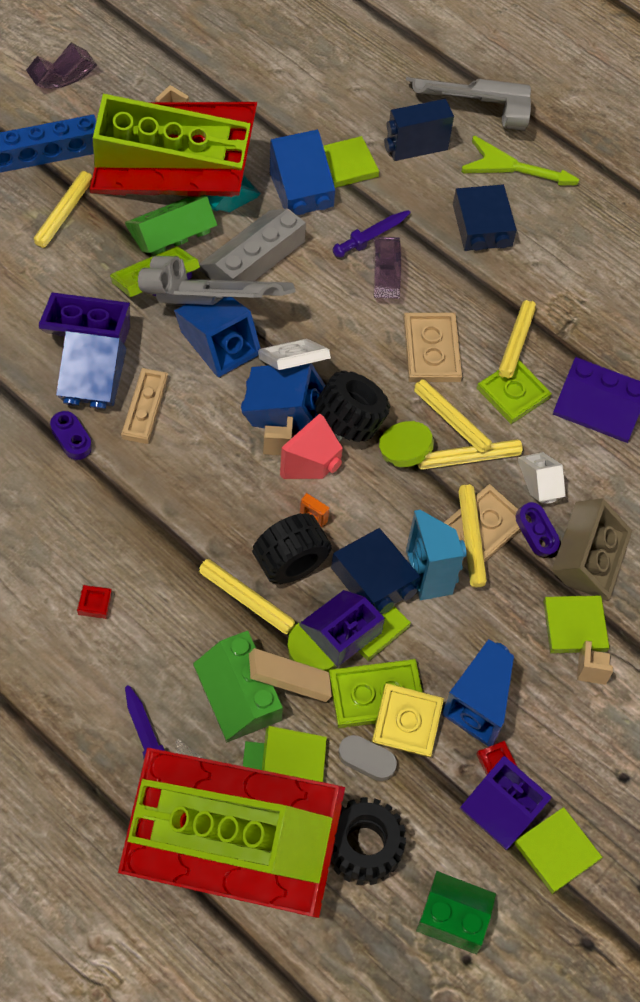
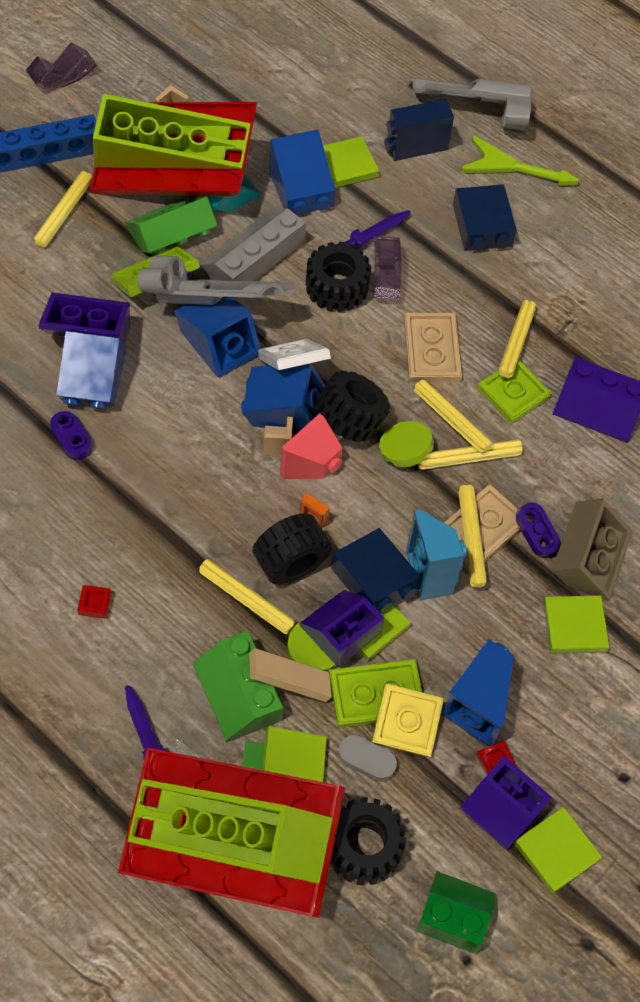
(144, 406): tan tile -> none
(338, 260): none -> black tyre
(543, 477): white slope -> none
(593, 665): tan panel -> none

